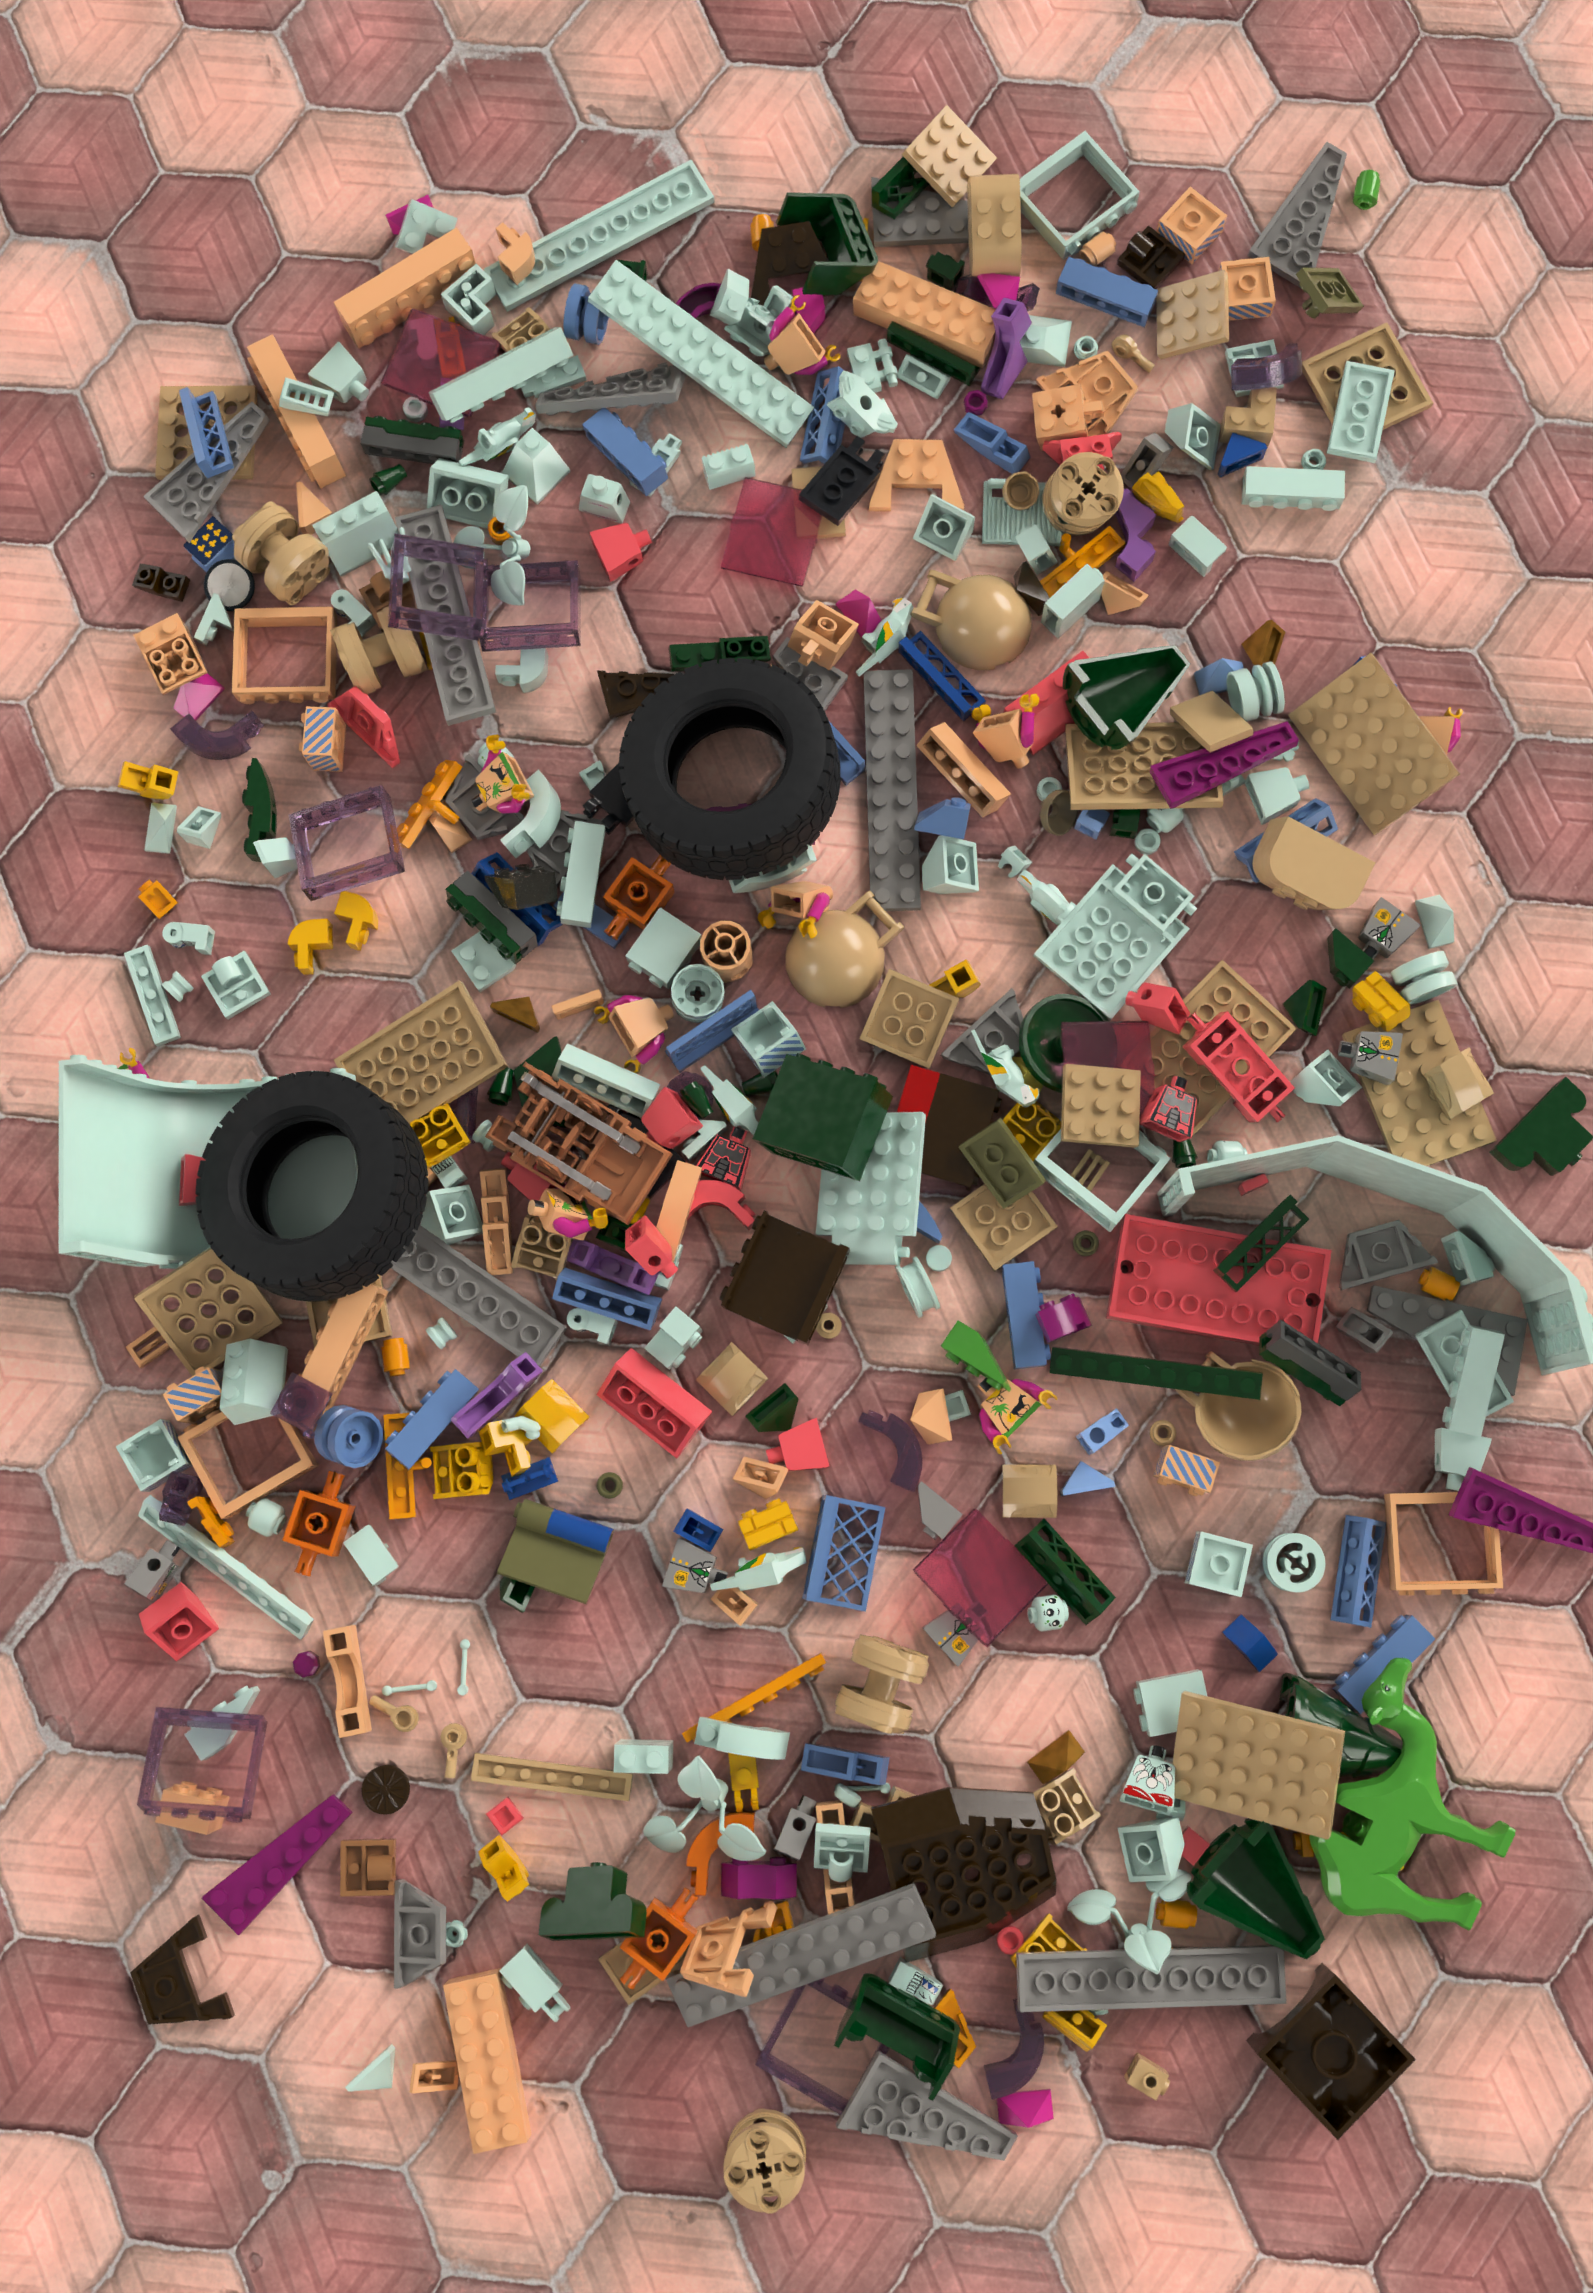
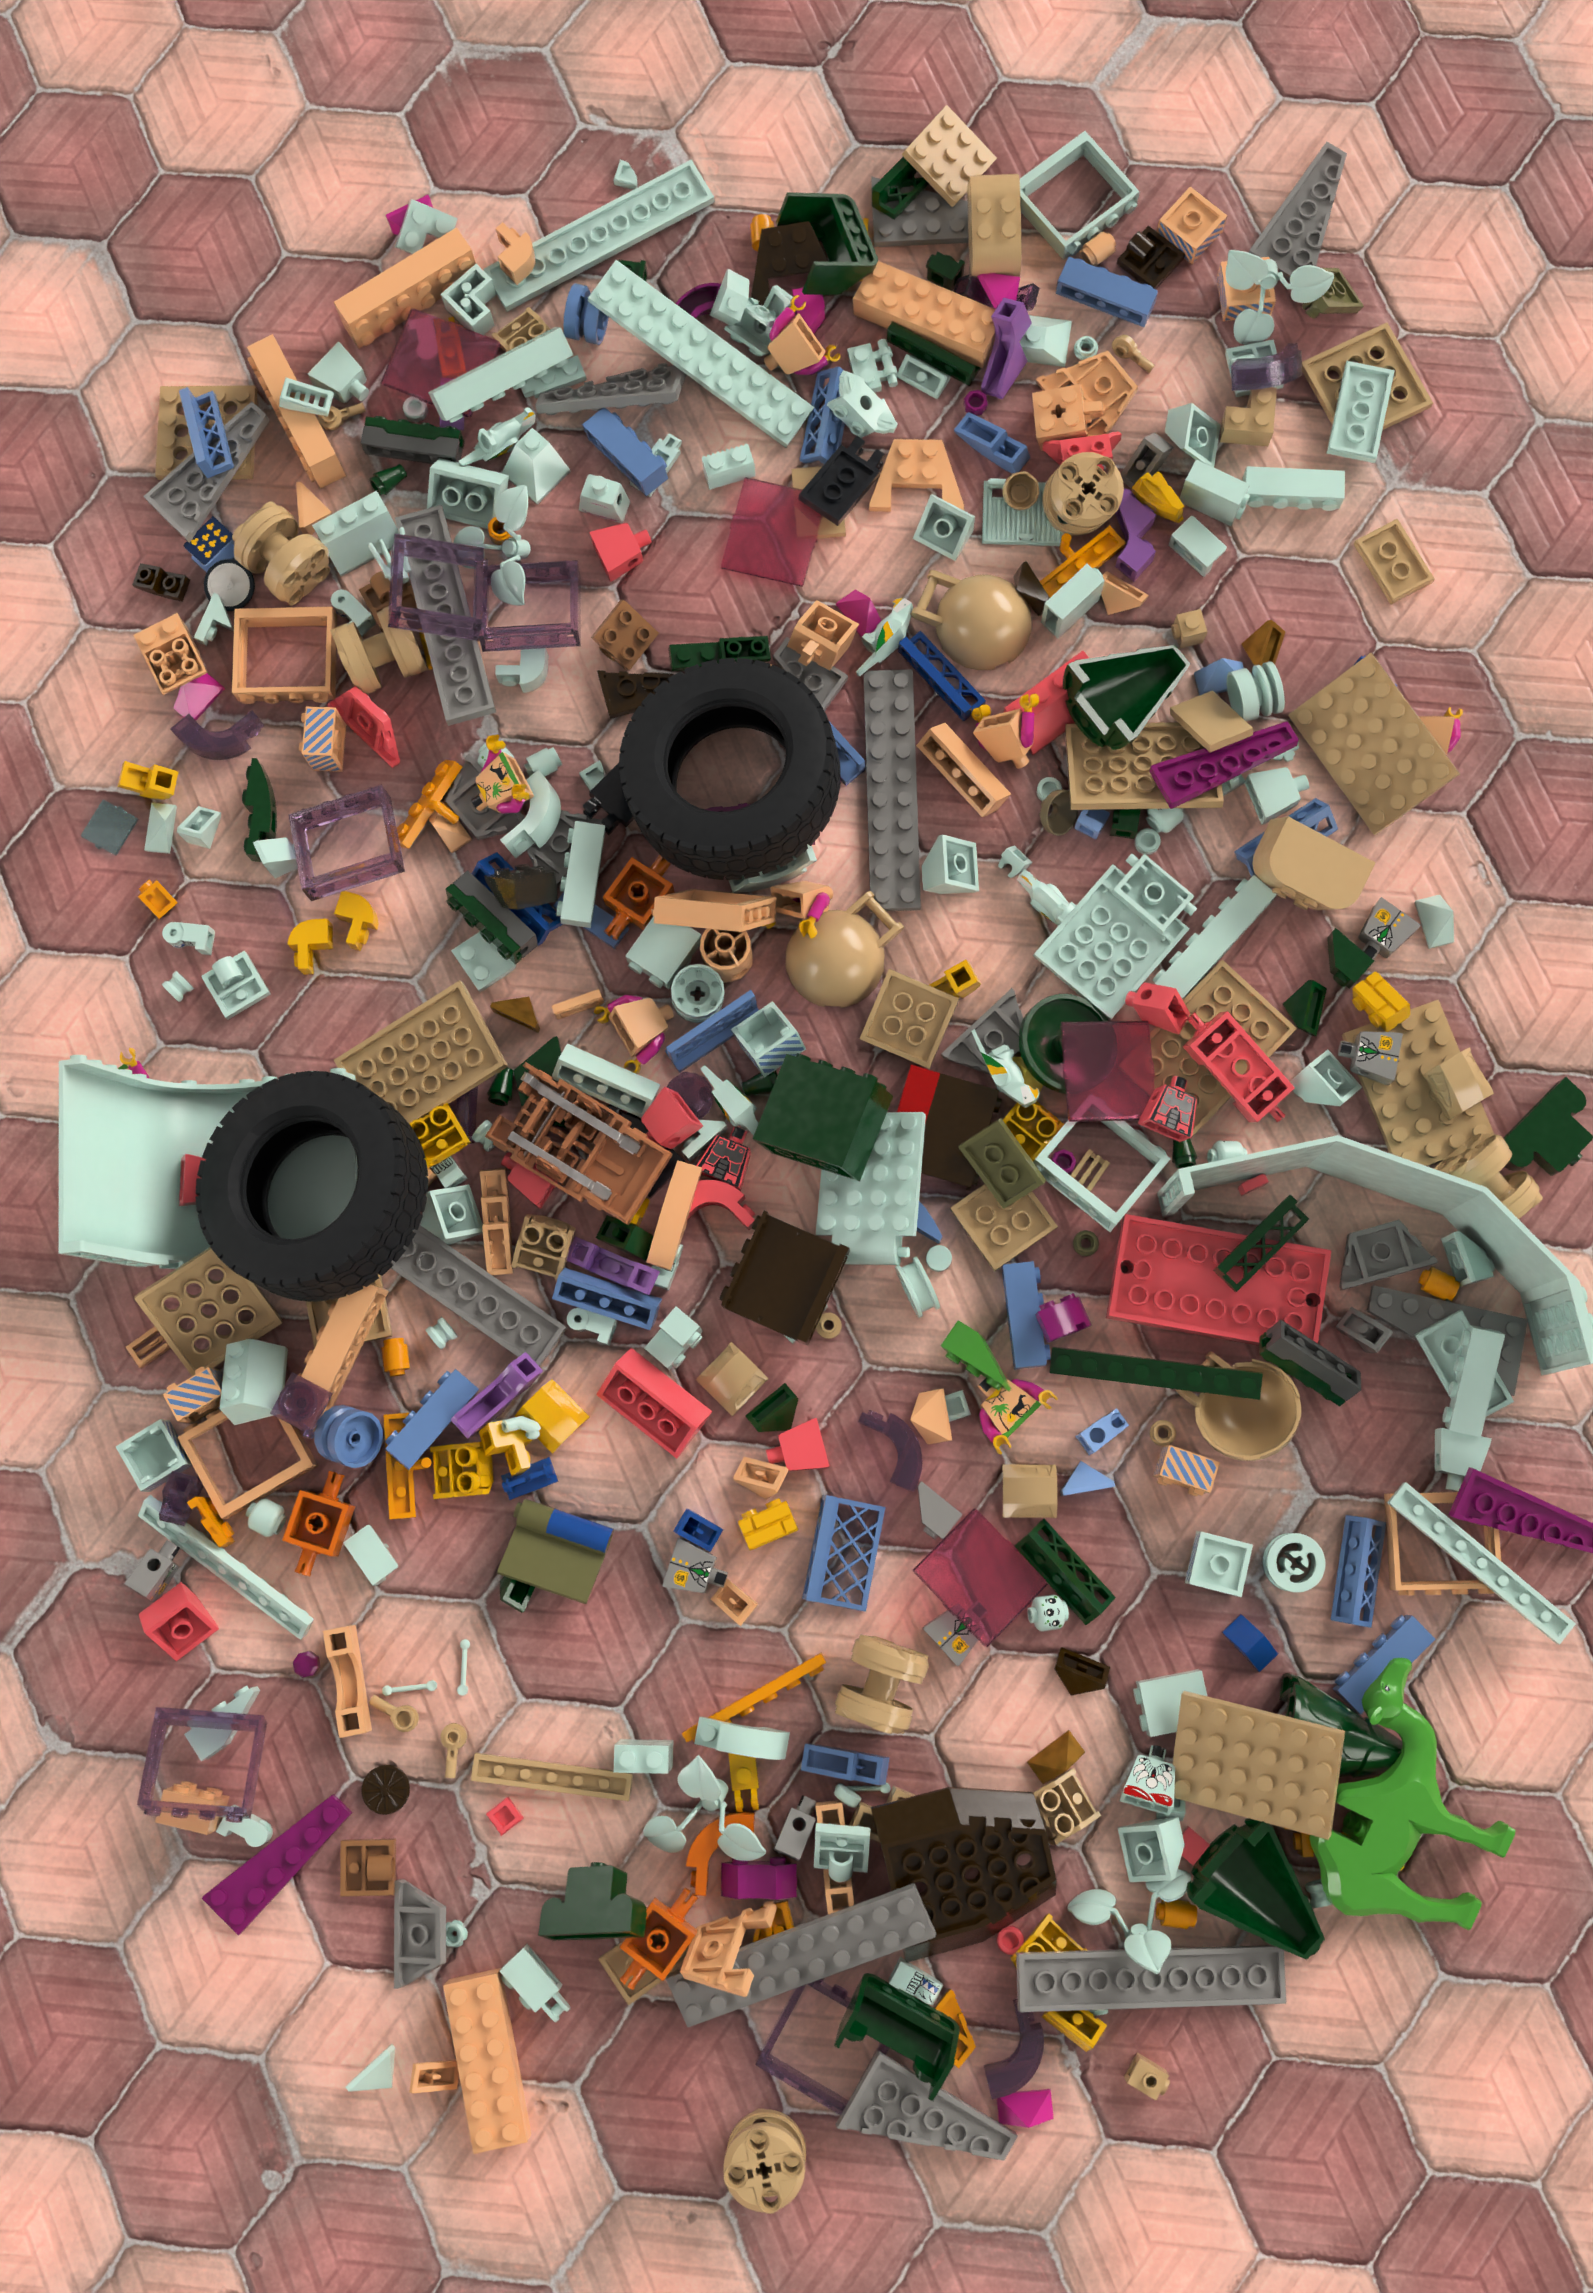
(109, 827): none -> clear light blue piece
(152, 995): light aqua plate -> none
(167, 1985): dark brown wing -> none
(254, 1830): none -> light aqua leg
(336, 417): none -> tan plate
(505, 1867): yellow brick -> none
(544, 760): none -> light aqua brick
(565, 1214): torso -> none
(602, 1482): olive plate -> none
(624, 635): none -> medium nougat plate
(625, 176): none -> light aqua tile
(649, 1248): coral torso -> none
(696, 1099): dark green cone -> none
(715, 910): none -> light nougat window
(763, 1570): light aqua animal -> none
(945, 818): medium blue slope -> none
(1036, 548): light aqua brick -> none
(1064, 1160): none -> magenta tile
(1080, 1673): none -> dark brown slope
(1100, 1105): tan plate -> none
(1189, 628): none -> tan brick
(1192, 314): tan plate -> none
(1215, 493): none -> light aqua brick
(1217, 937): none -> light aqua brick
(1241, 453): blue slope -> none
(1245, 269): none -> light aqua plant
(1316, 455): light aqua plate -> none
(1318, 1896): none -> light aqua wheel
(1333, 2053): dark brown piece -> none
(1366, 189): bright green brick -> none
(1394, 561): none -> tan tile
(1423, 978): light aqua wheel -> none
(1480, 1163): none -> tan wheel
(1481, 1563): none -> light aqua plate

